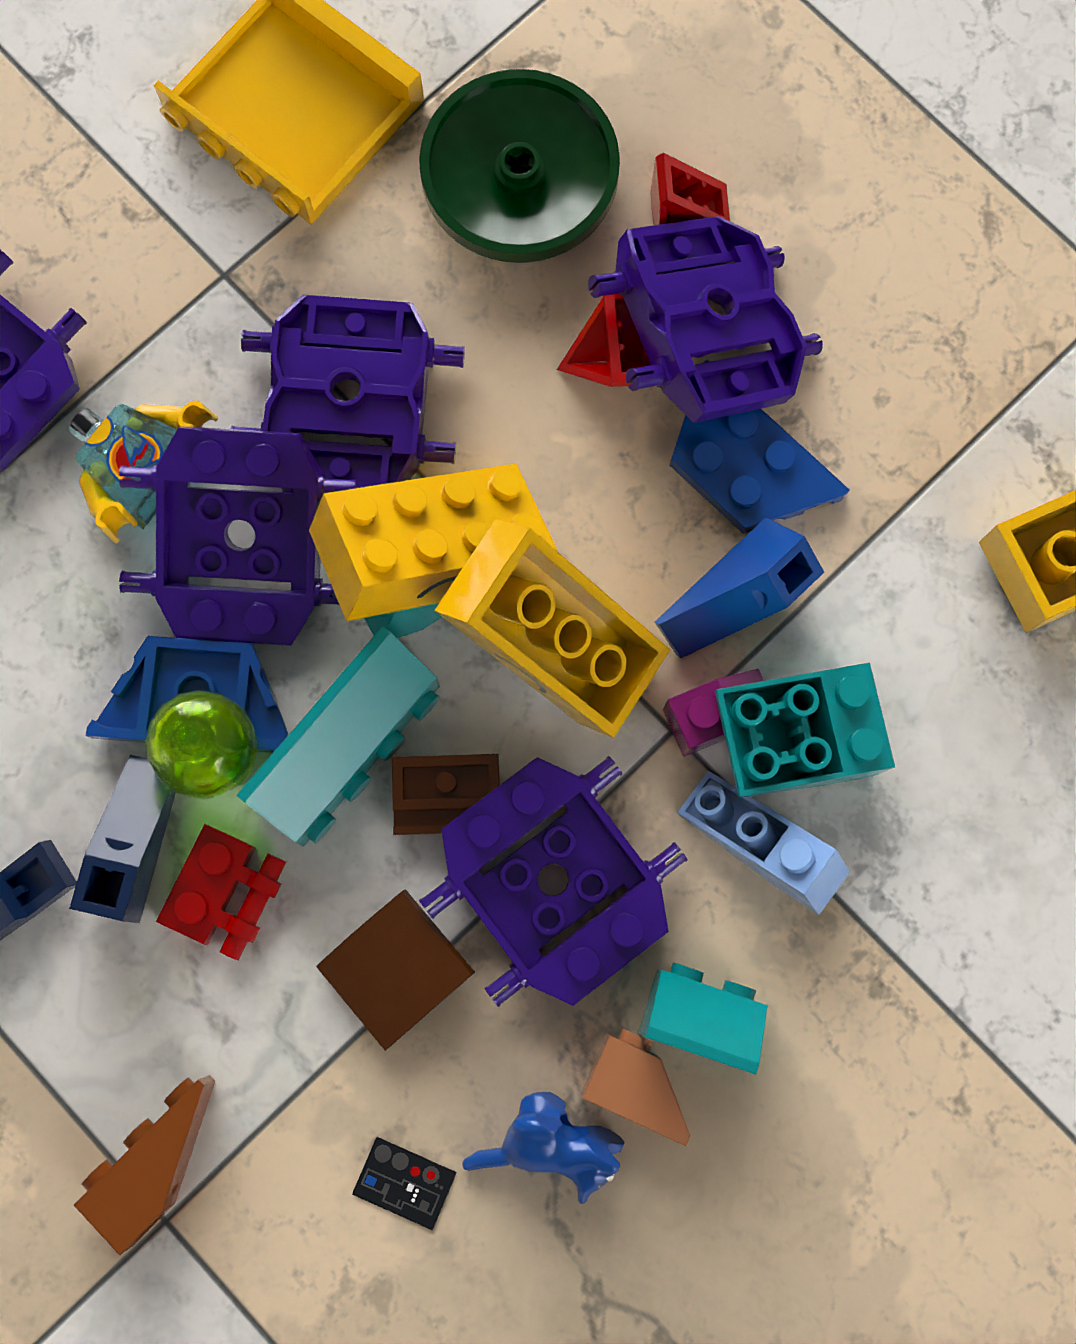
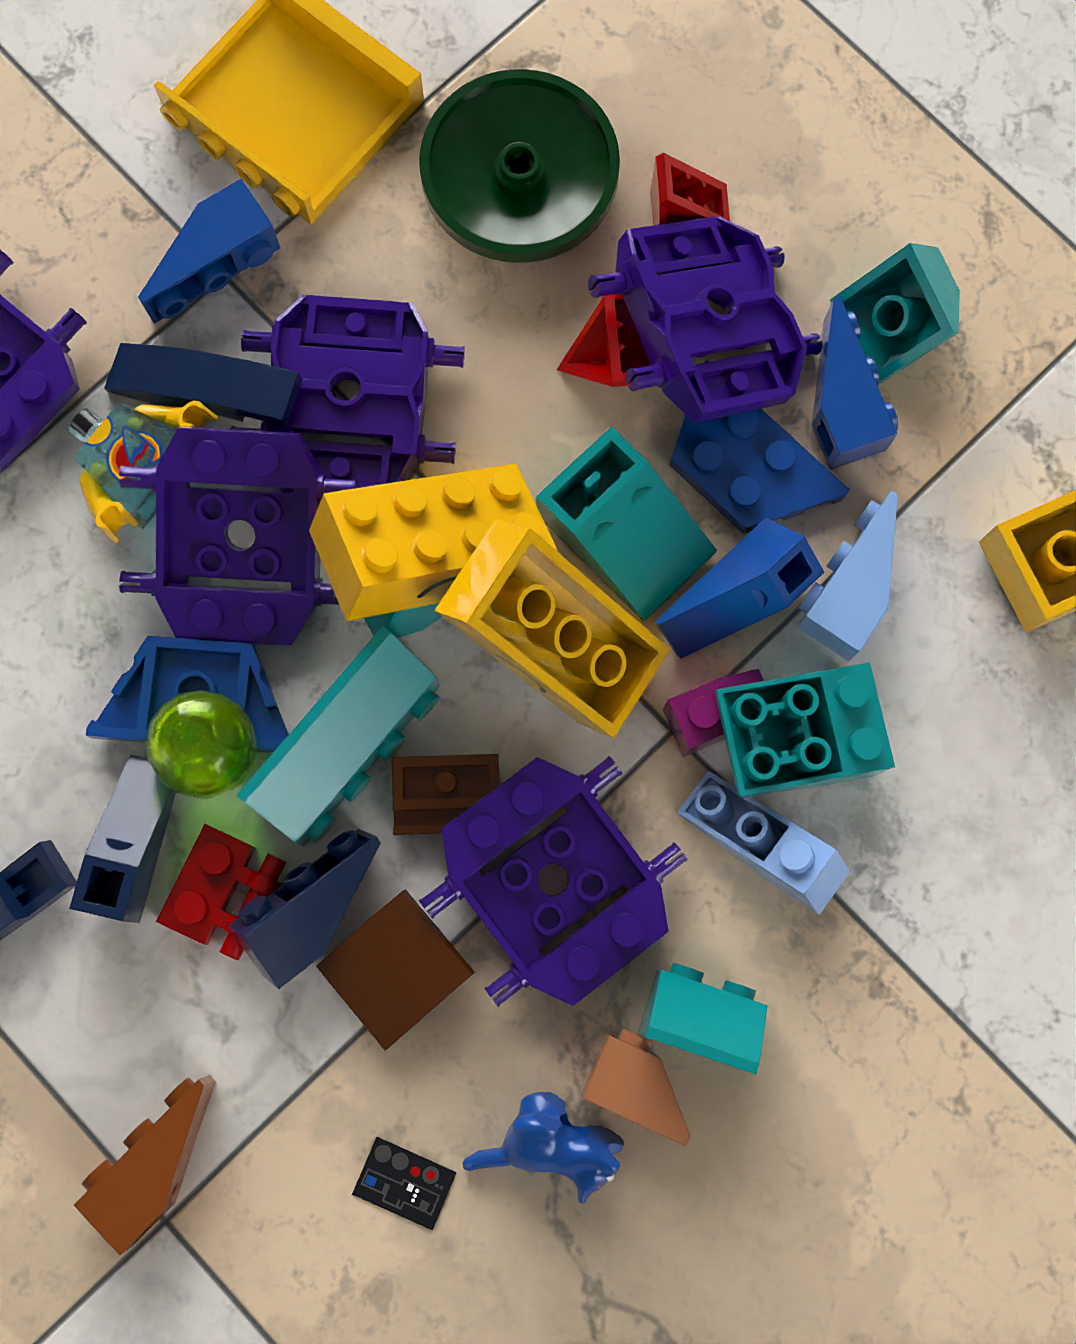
(213, 246): none -> blue slope
(220, 382): none -> dark blue slope
(301, 916): none -> dark blue slope
(625, 524): none -> teal slope
(848, 405): none -> blue slope
(859, 590): none -> light blue slope
(904, 307): none -> teal slope

